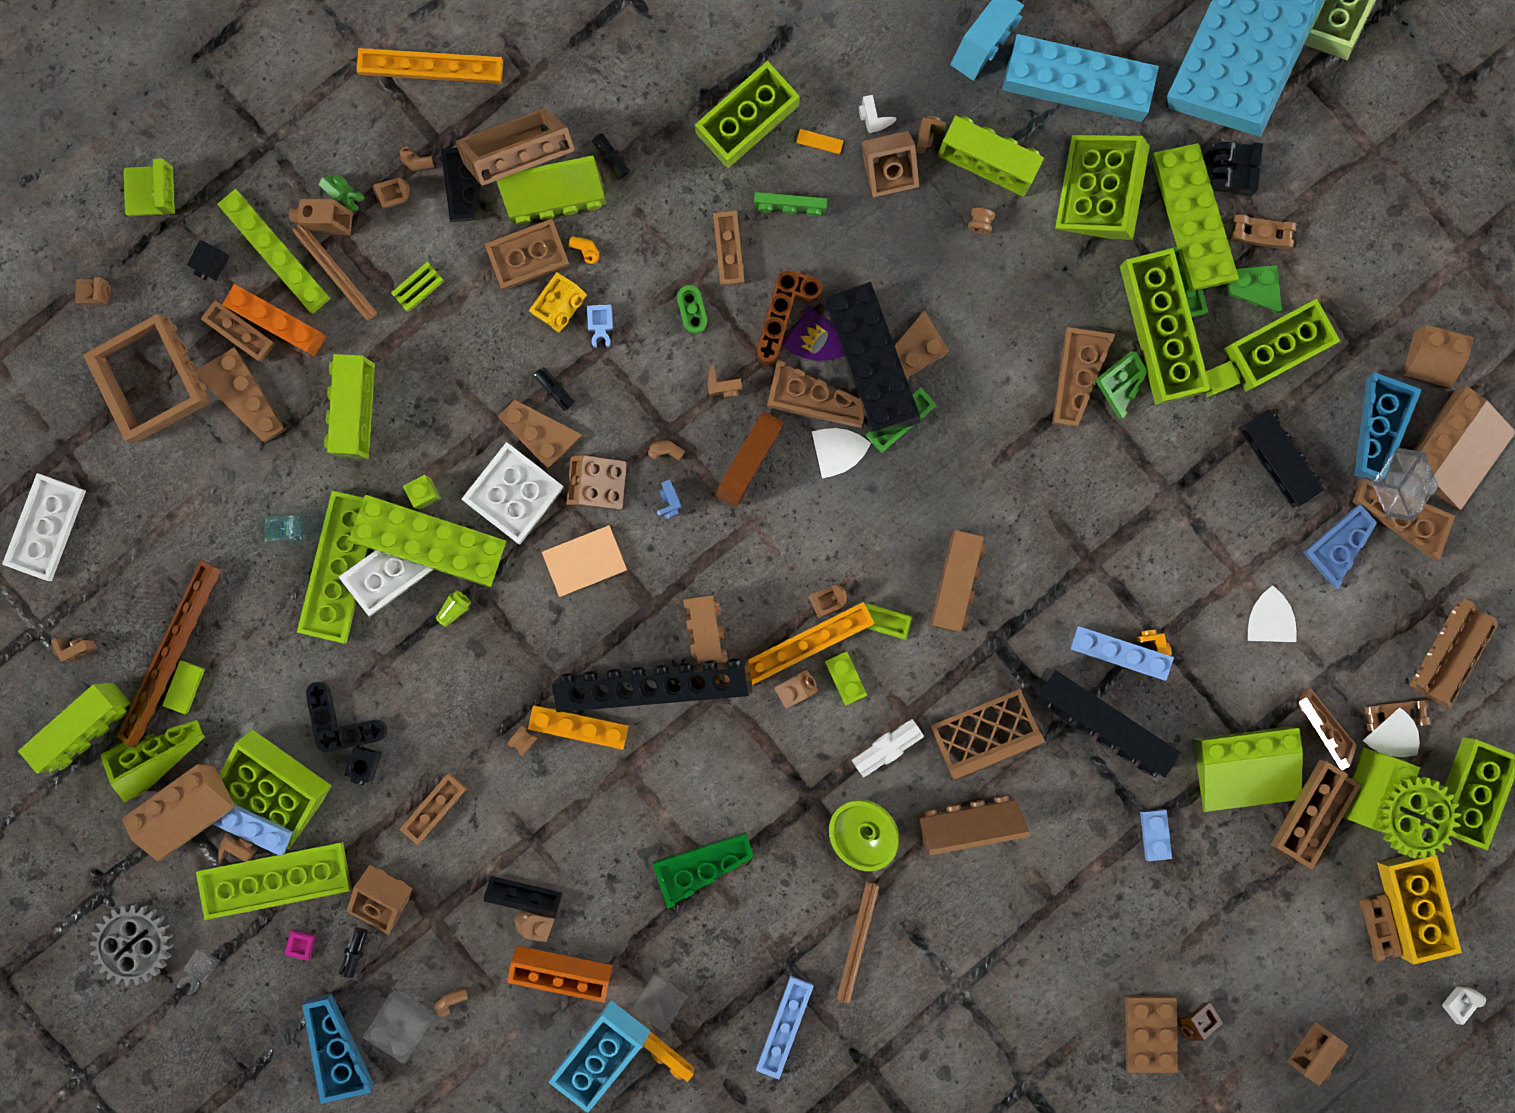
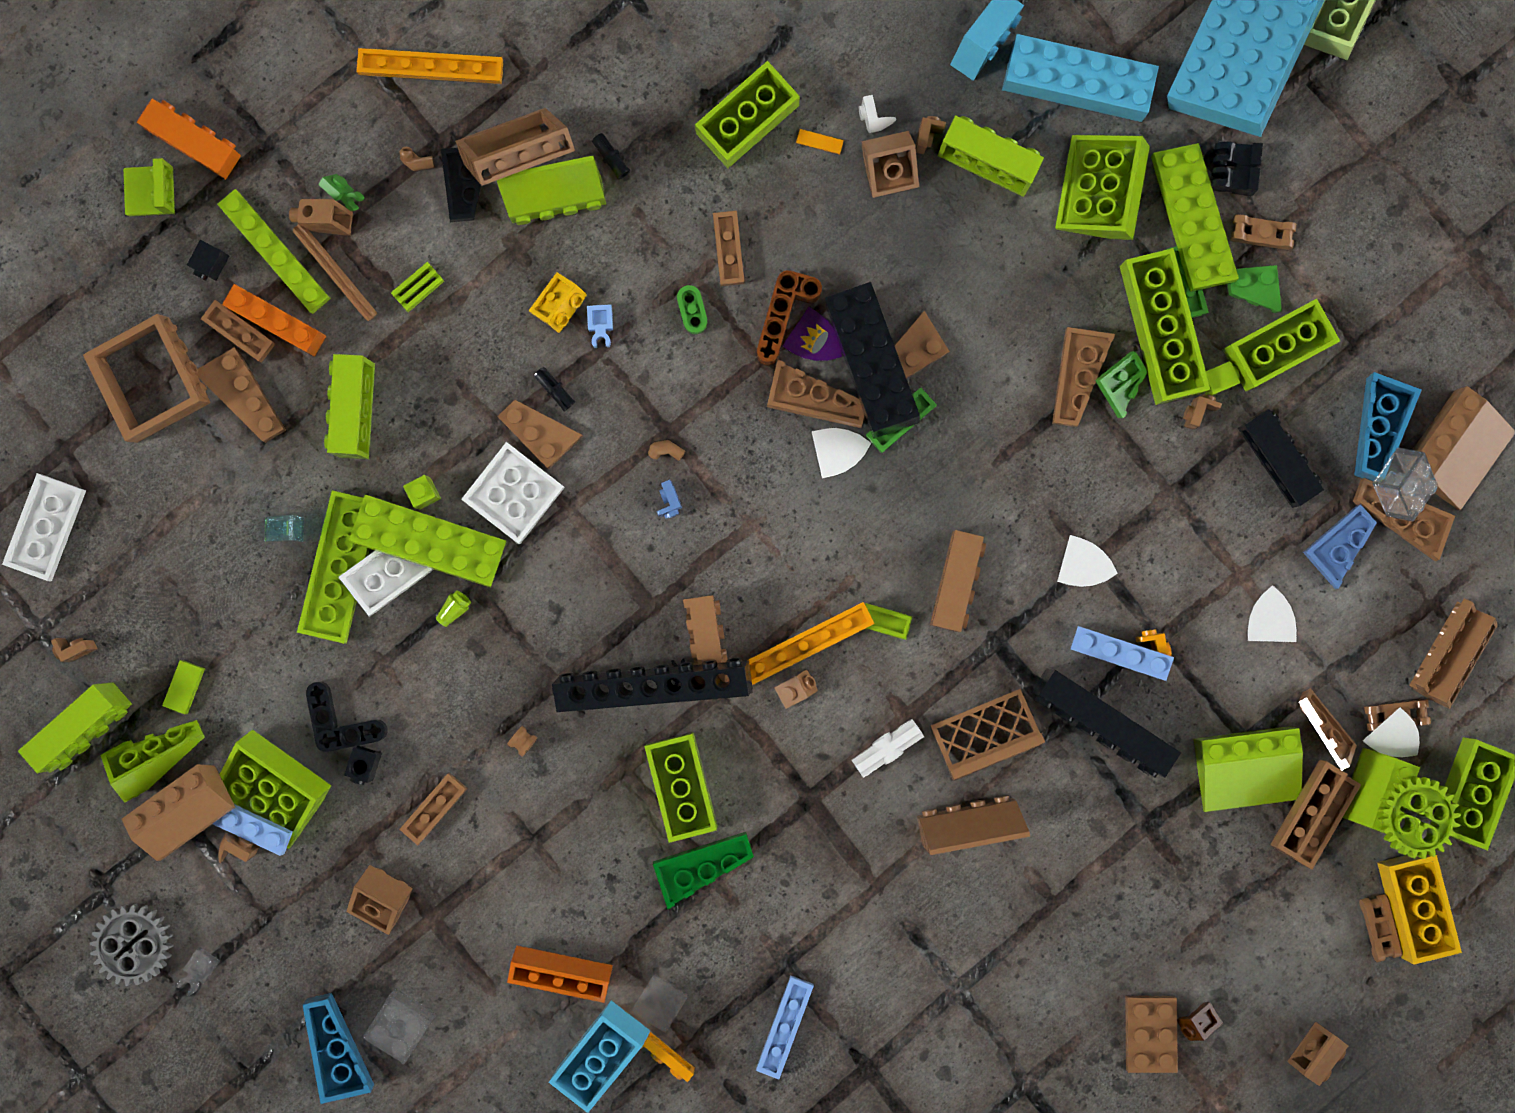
(92, 291): medium nougat bracket -> none
(168, 653): dark orange plate -> none
(188, 138): none -> orange brick
(273, 880): lime plate -> none
(300, 945): dark pink tile -> none
(353, 952): black axle -> none
(392, 192): medium nougat plate -> none
(449, 999): medium nougat arm -> none
(522, 897): black plate -> none
(527, 254): medium nougat plate -> none
(533, 925): medium nougat plate -> none
(578, 727): light orange plate -> none
(584, 561): light nougat tile -> none
(588, 248): light orange arm -> none
(596, 482): medium nougat bracket -> none
(681, 787): none -> lime brick
(726, 388): medium nougat plate -> none
(749, 459): dark orange beam -> none
(790, 204): bright green plate -> none
(828, 600): medium nougat plate -> none
(846, 678): lime plate -> none
(857, 844): lime dish -> none
(858, 942): medium nougat axle -> none
(981, 221): medium nougat wheel -> none
(1085, 564): none -> white sticker
(1156, 835): light blue plate -> none
(1195, 412): none -> medium nougat bracket
(1437, 356): medium nougat slope -> none
(1463, 1003): white plate -> none

